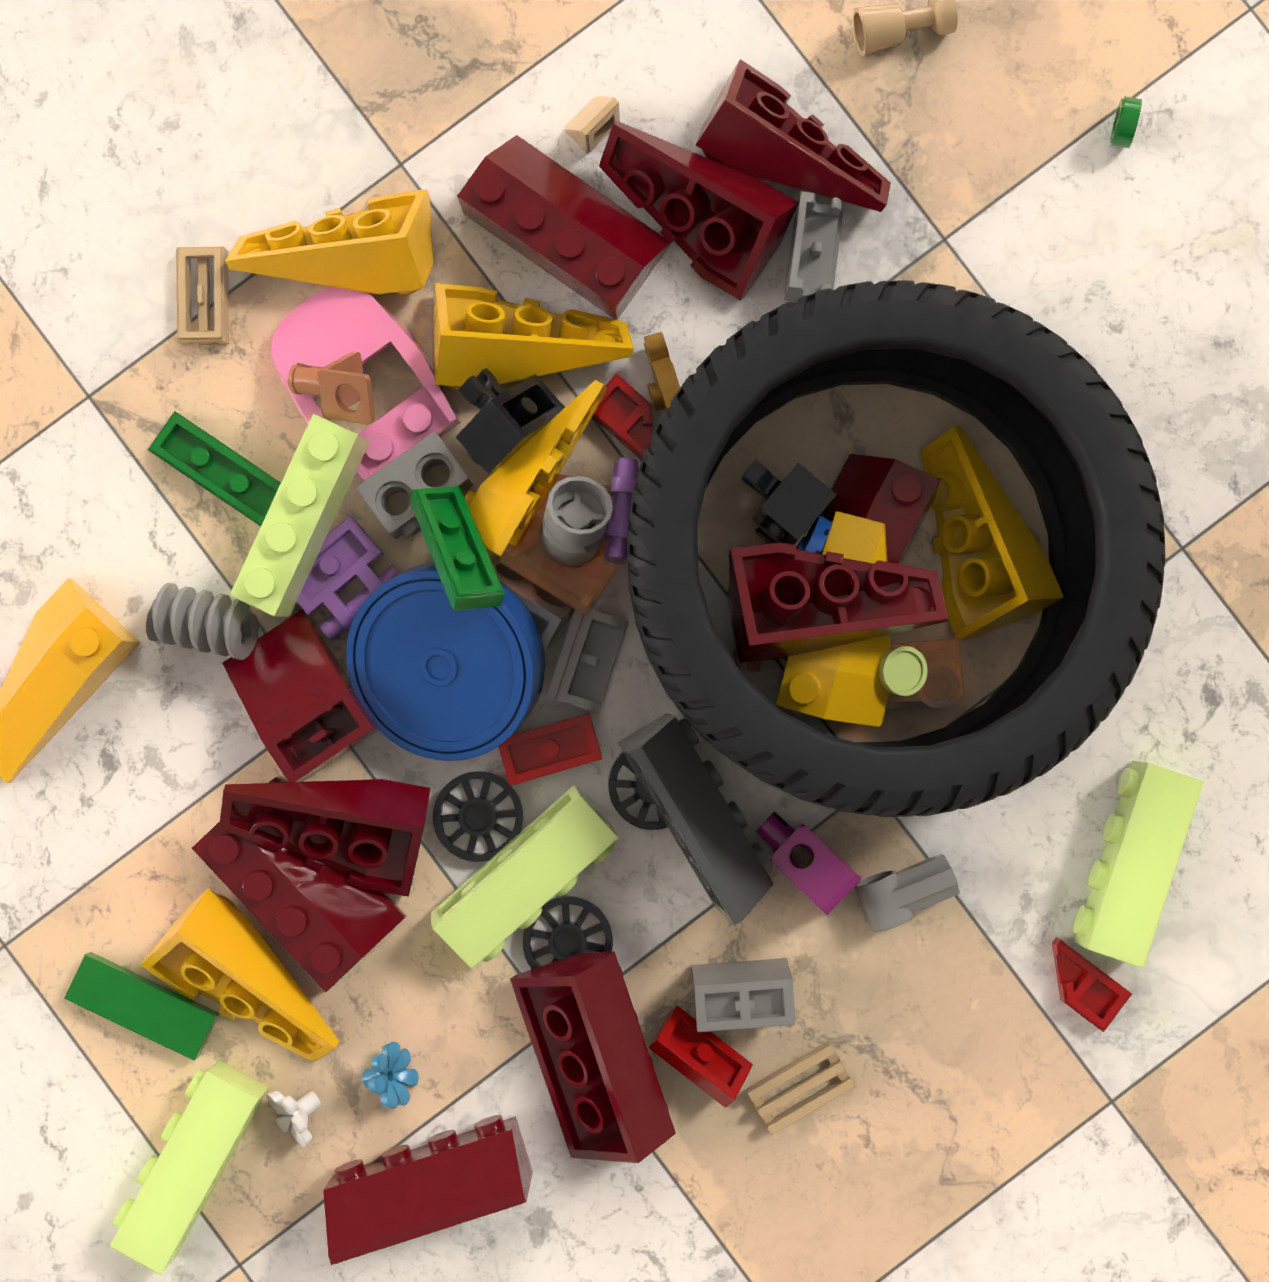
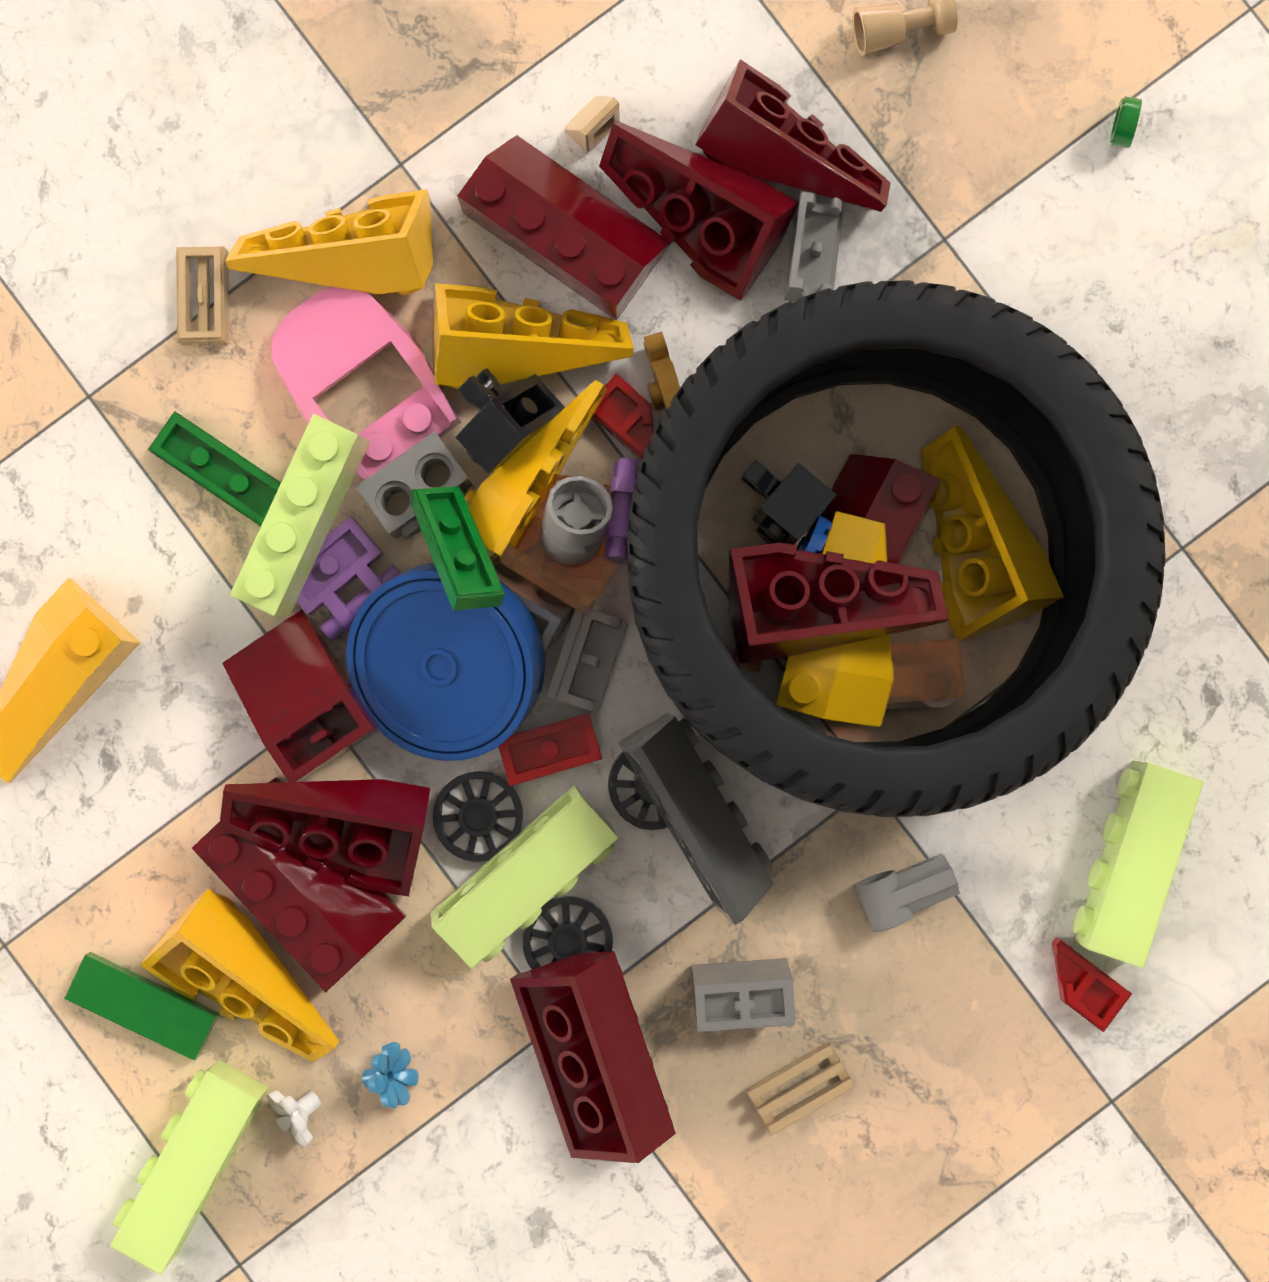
(202, 622): light grey piece -> none
(339, 387): nougat bracket -> none
(425, 1188): dark red slope -> none
(701, 1057): red plate -> none
(825, 879): magenta torso -> none
(903, 670): yellowish green piece -> none

